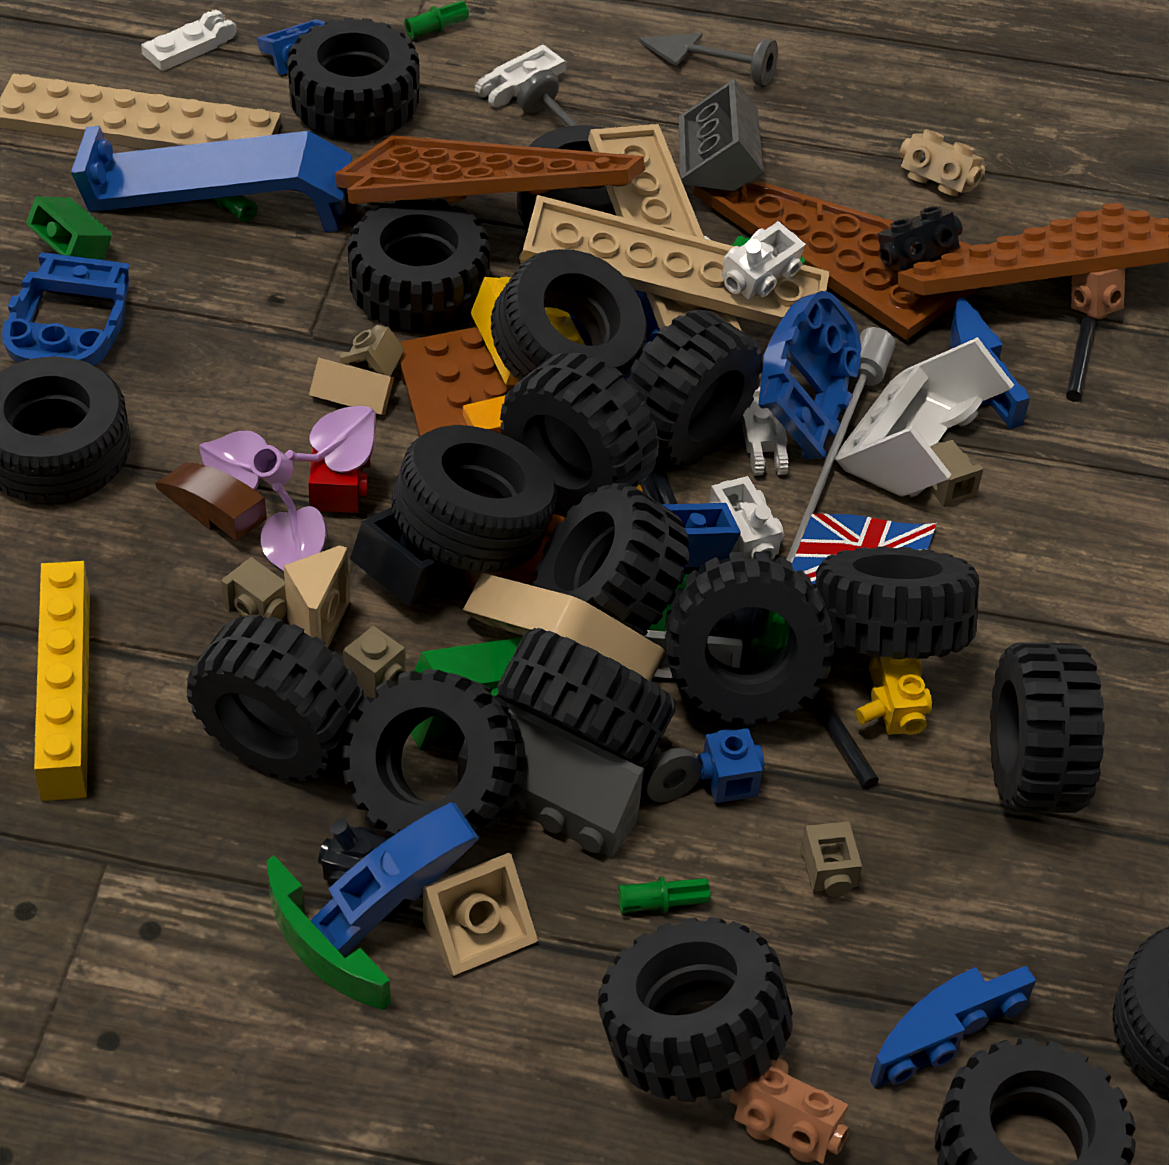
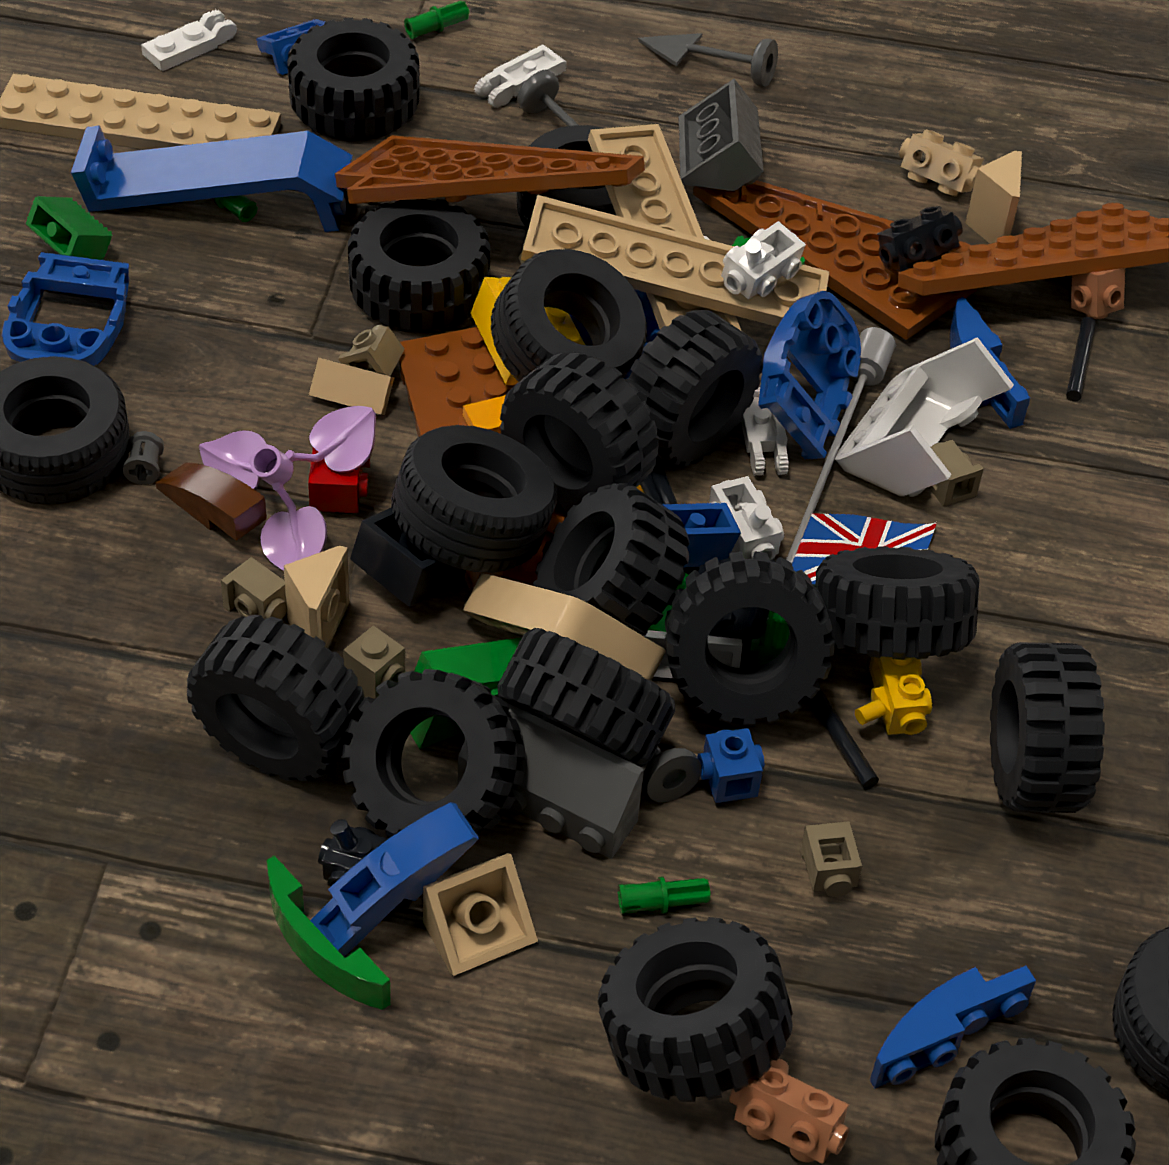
(62, 682): yellow brick -> none
(143, 457): none -> dark grey bush
(995, 197): none -> tan slope

